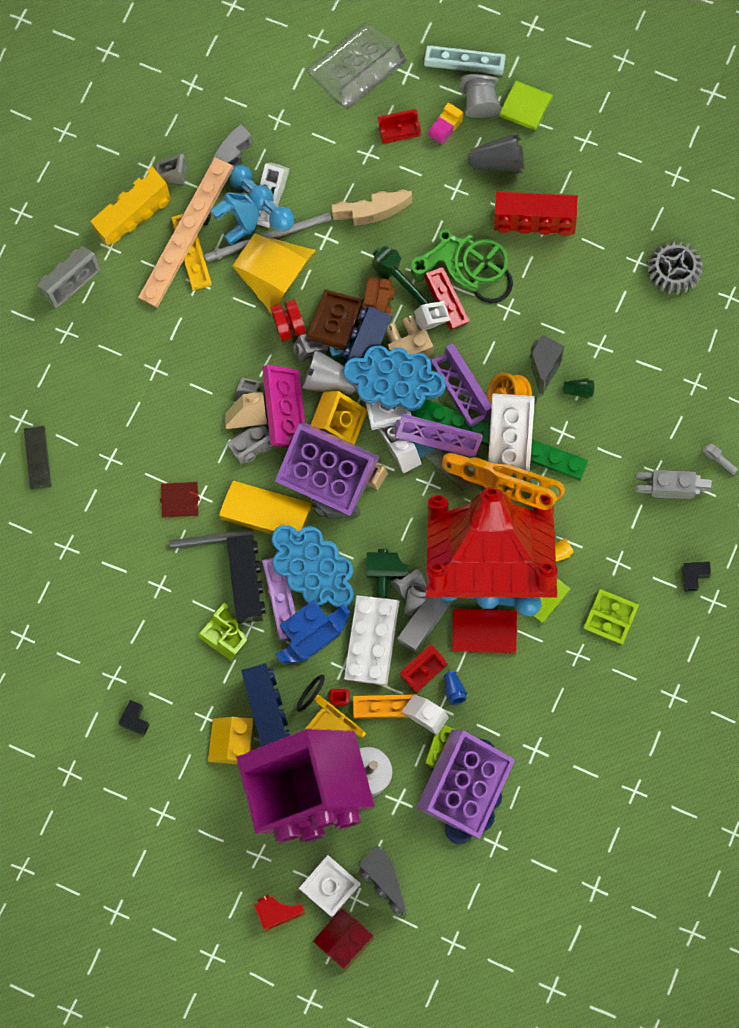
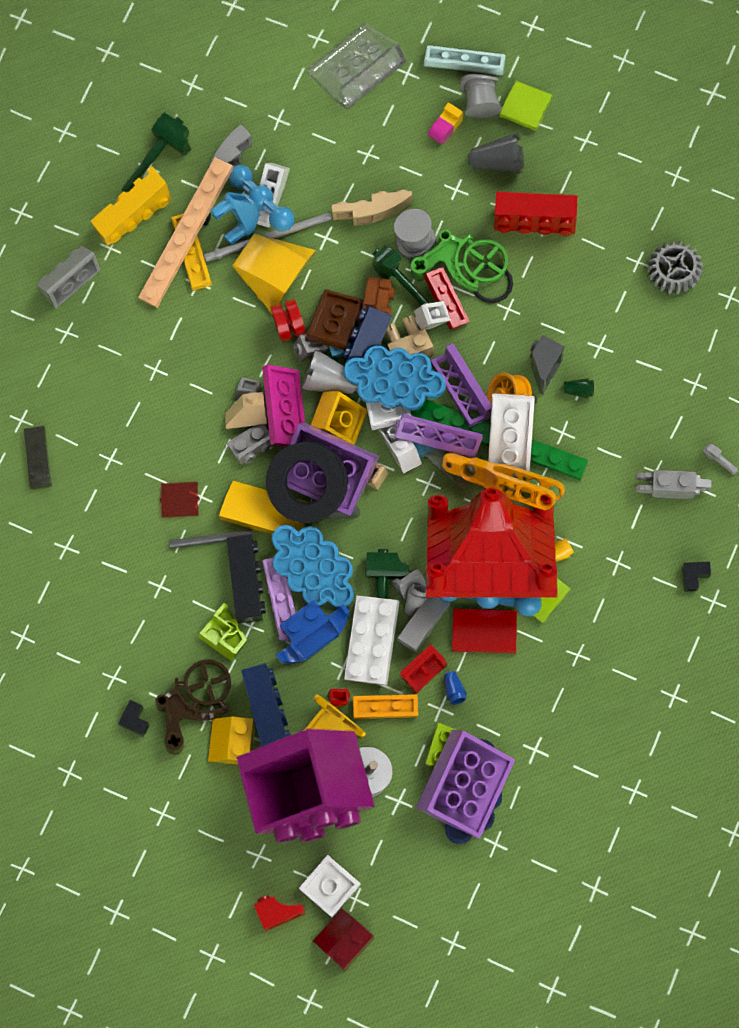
(170, 132): none -> dark green piece
(173, 169): light grey slope -> none
(178, 709): none -> dark brown piece
(300, 708): black piece -> none
(335, 477): none -> black tyre
(381, 871): dark grey slope -> none
(399, 126): red hinge -> none
(414, 233): none -> light grey hat
(426, 713): white slope -> none
(611, 616): lime slope -> none

